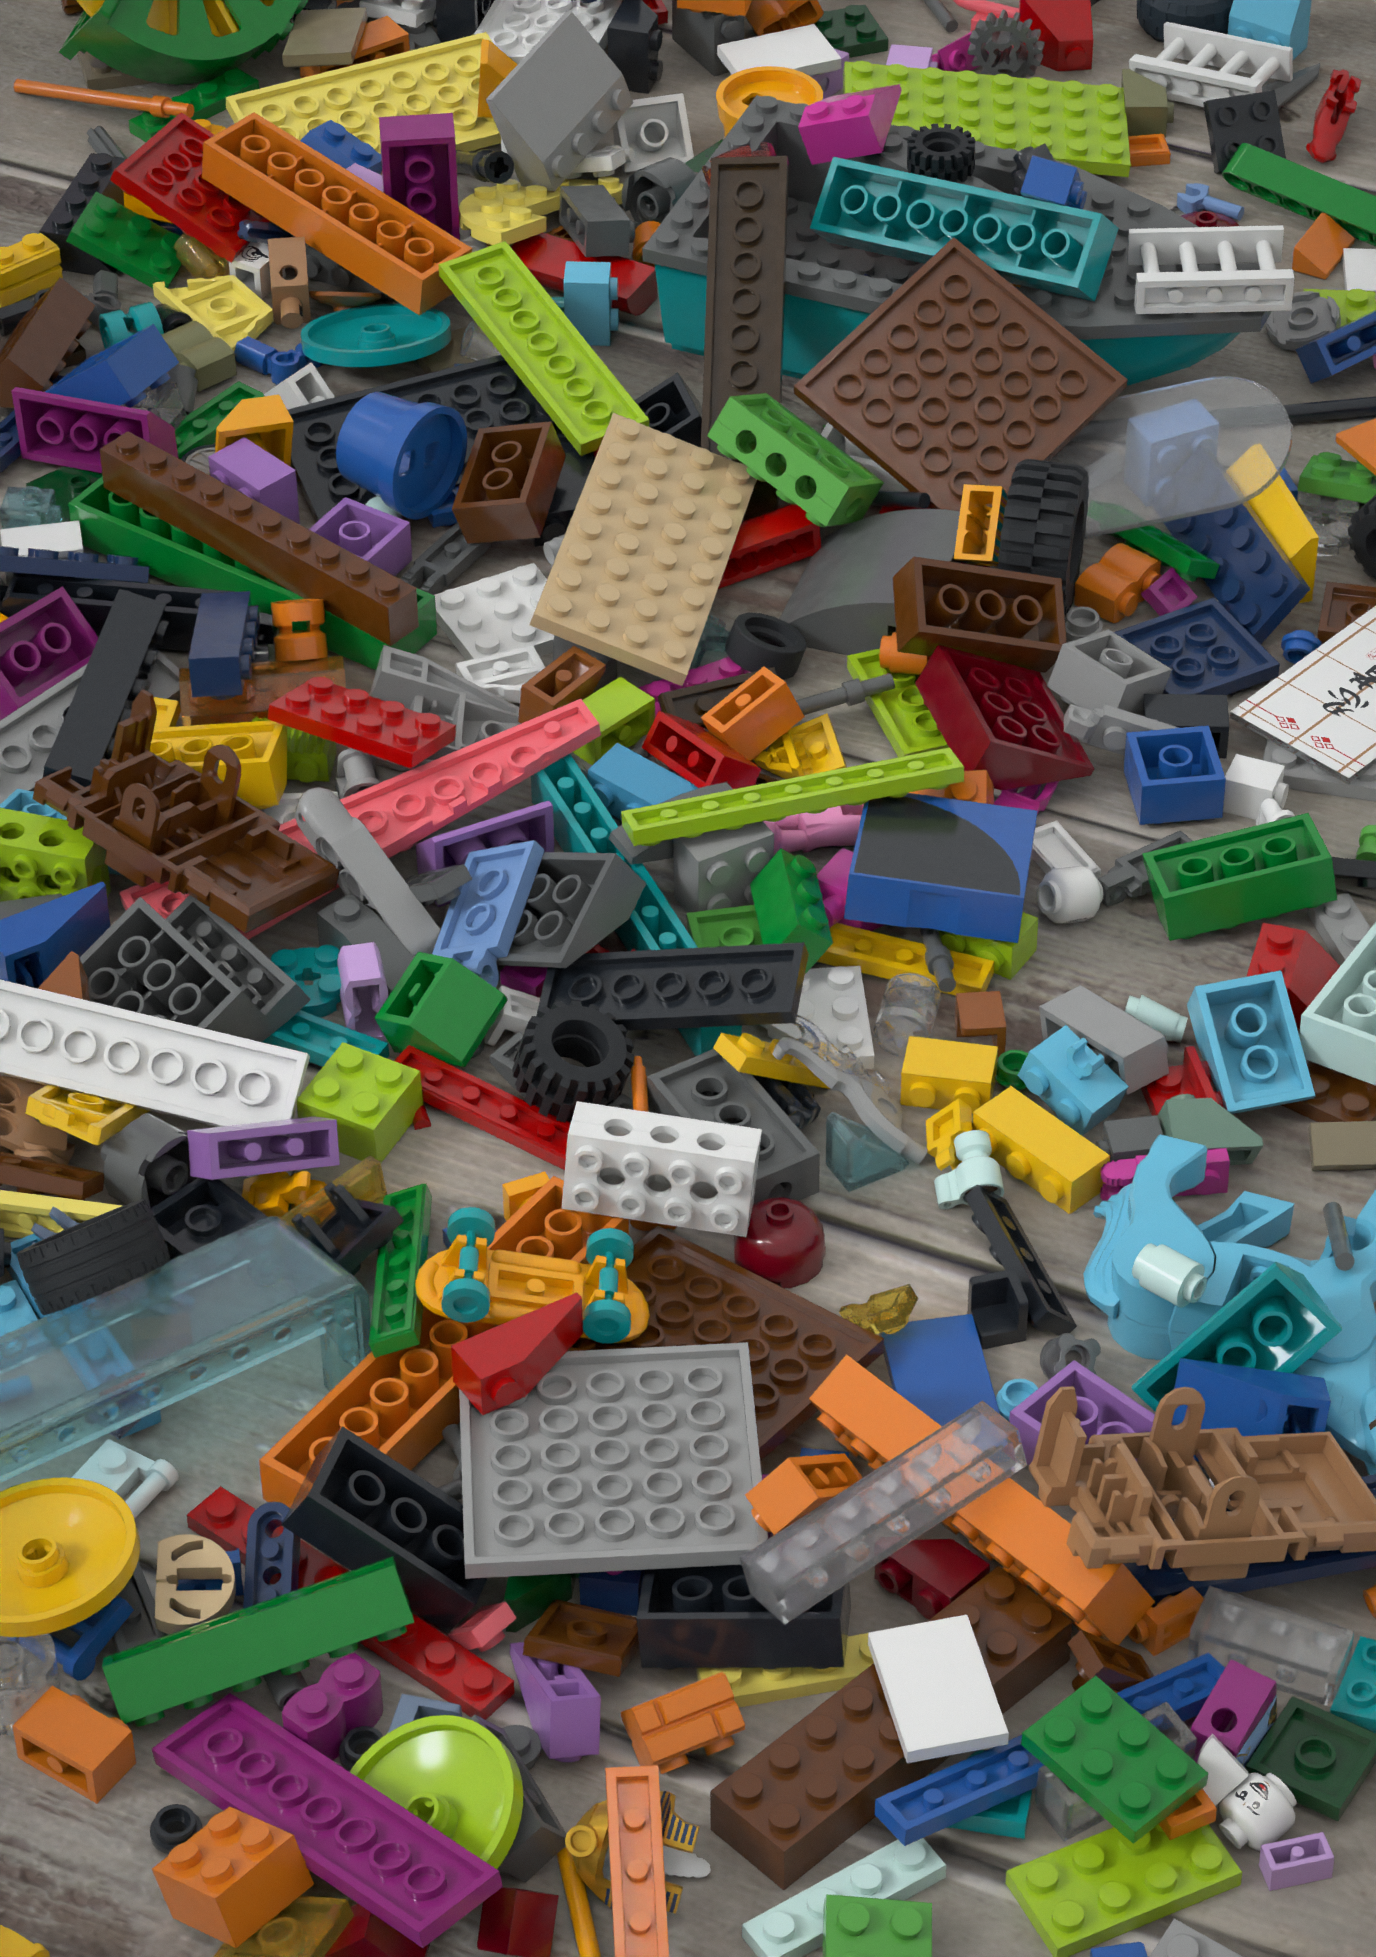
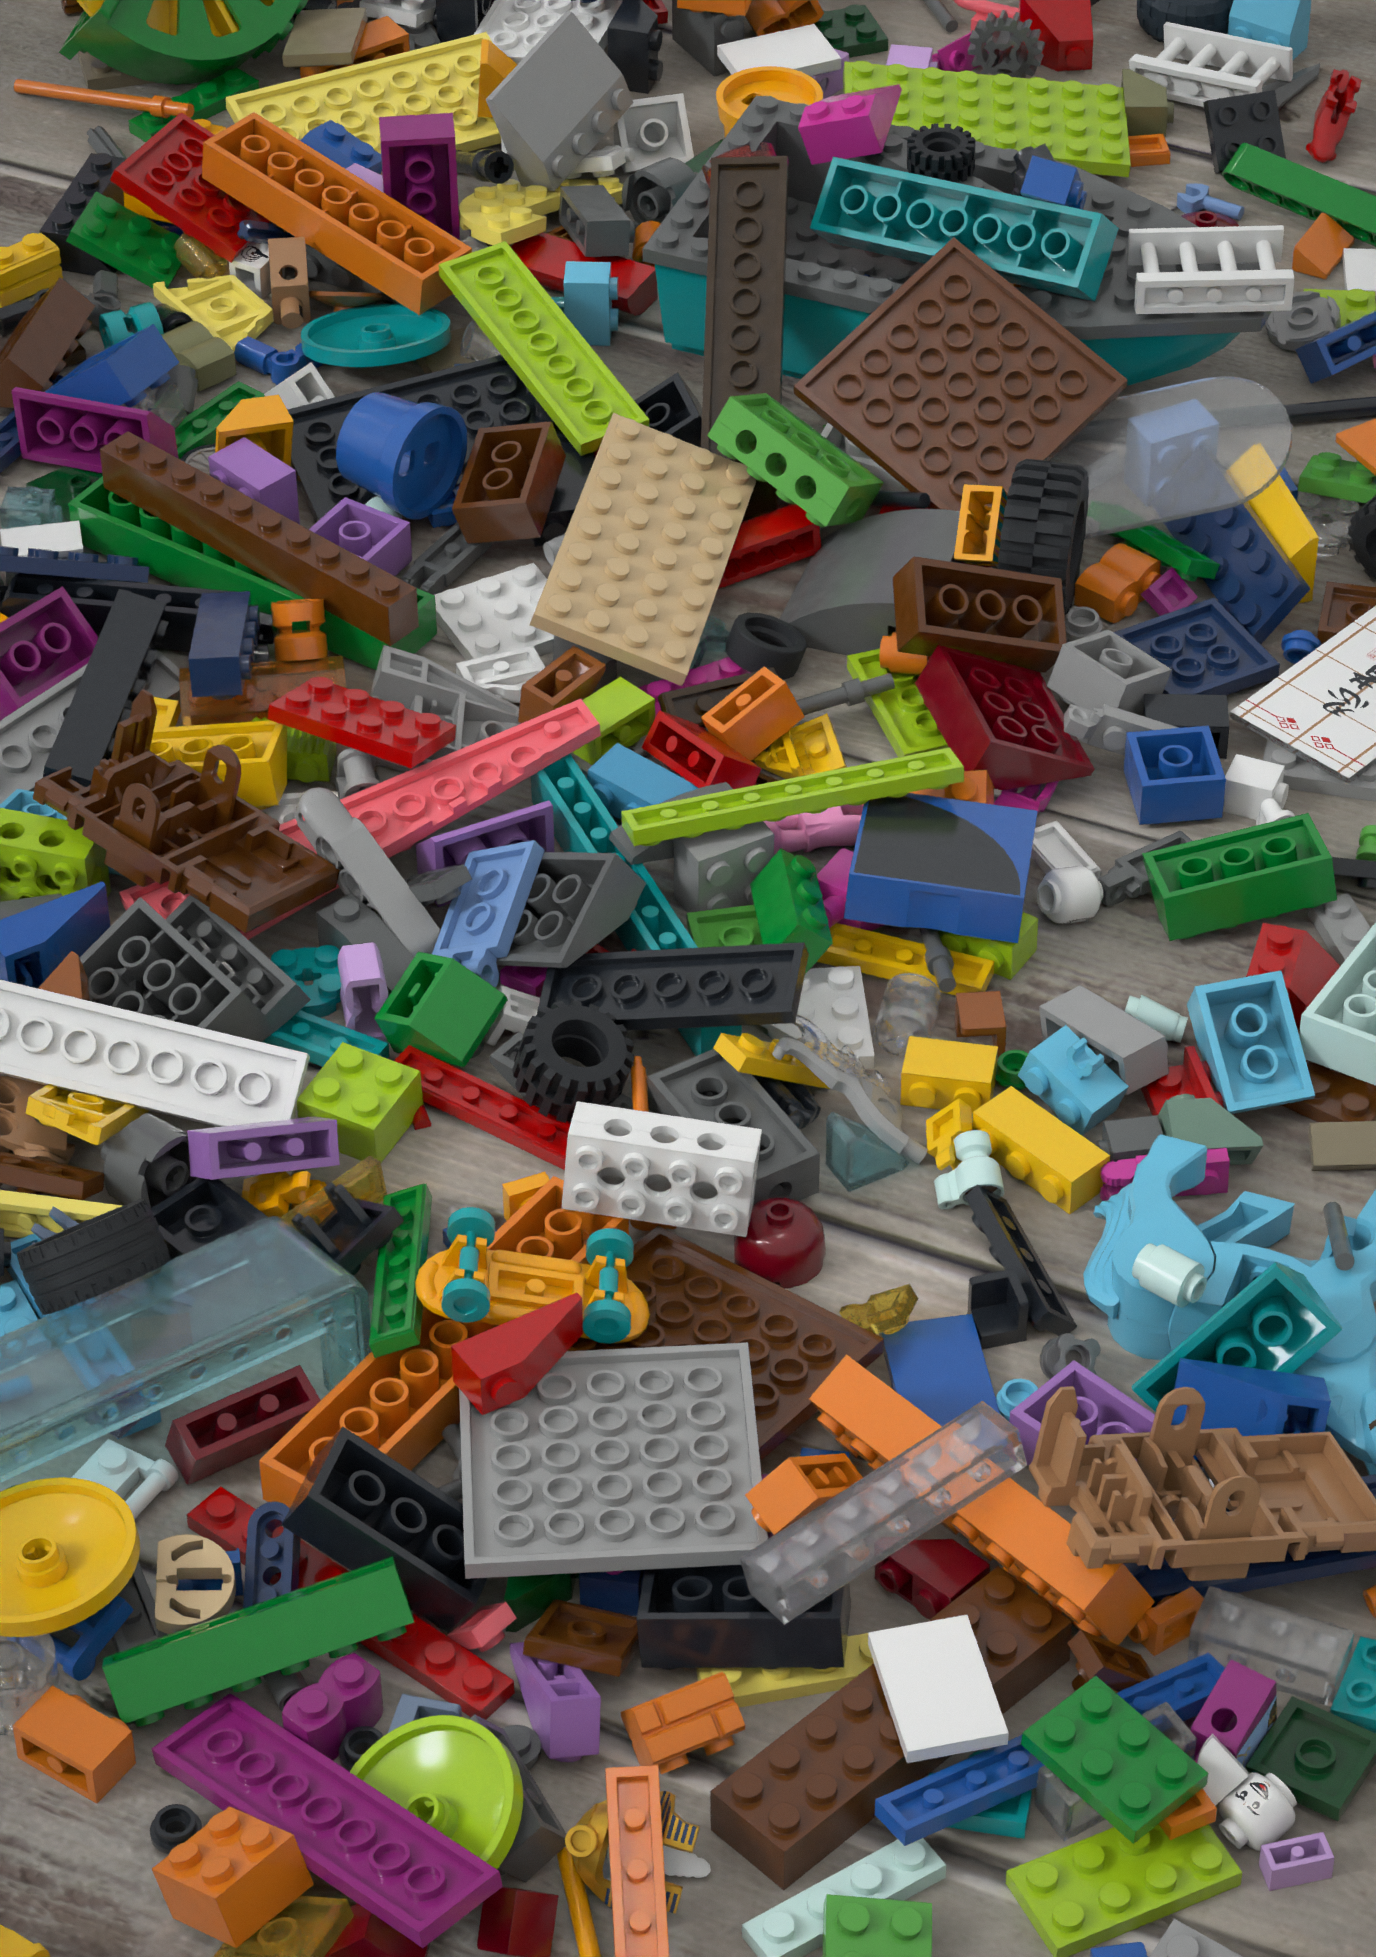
(239, 1424): none -> dark red brick

